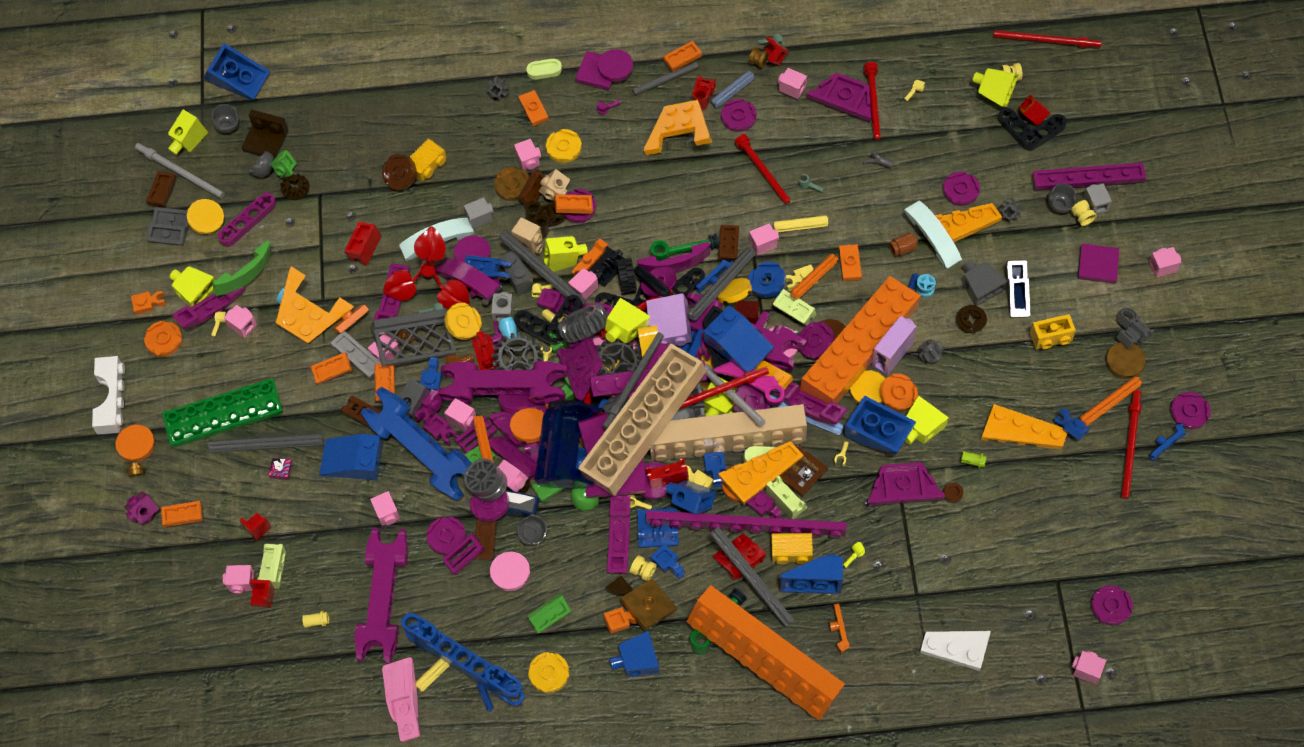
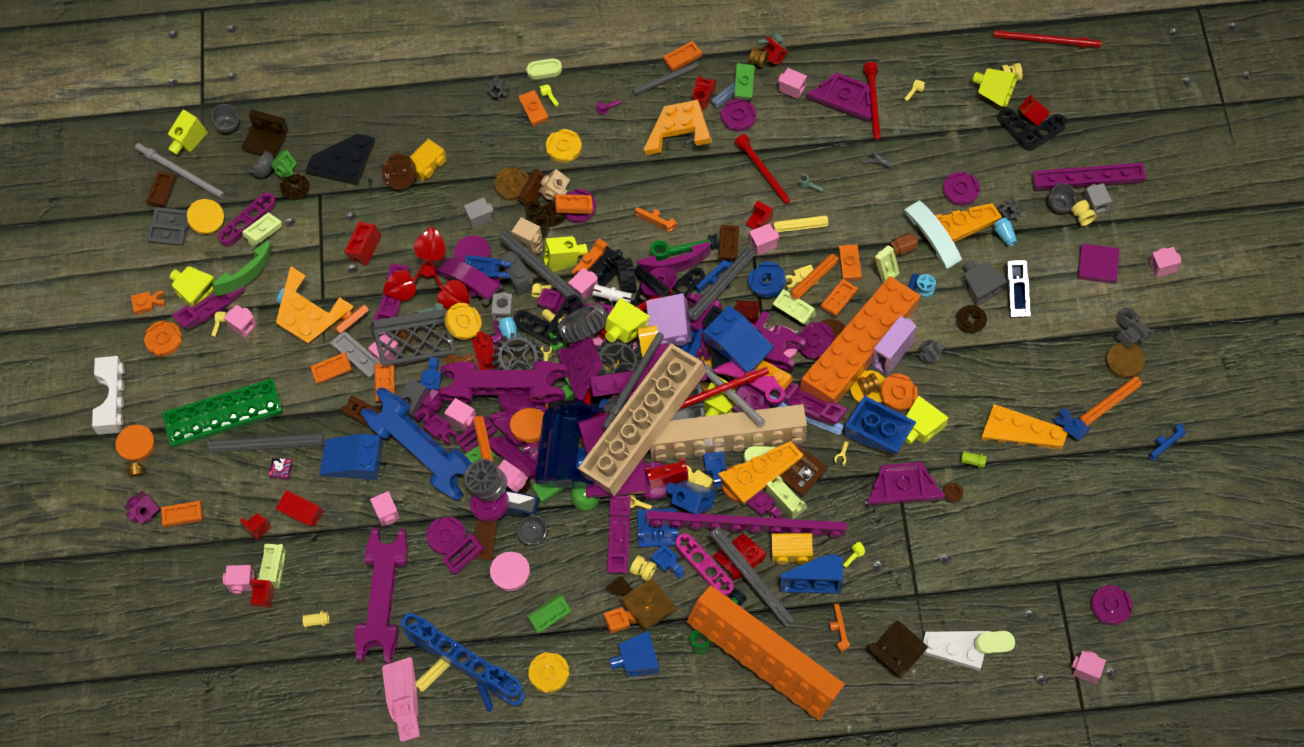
(236, 73): blue slope -> none
(262, 229): none -> yellowish green plate
(299, 508): none -> red hinge
(343, 160): none -> black plate
(448, 229): light aqua slope -> none
(527, 154): bright pink brick -> none
(546, 90): none -> neon yellow hand
(589, 74): magenta tile -> none
(611, 293): none -> white pin
(615, 65): magenta tile -> none
(654, 219): none -> orange piece
(707, 563): none -> dark pink beam
(735, 290): yellow tile -> none
(744, 81): none -> bright green plate
(761, 216): none -> red panel
(839, 298): none -> orange plate
(869, 384): none -> pearl gold wheel
(887, 263): none -> yellowish green plate
(899, 648): none -> dark brown bracket
(994, 642): none -> yellowish green tile
(1005, 231): none -> medium azure cone
(1052, 332): yellow brick -> none
(1134, 410): red bar -> none
(1190, 410): magenta tile -> none

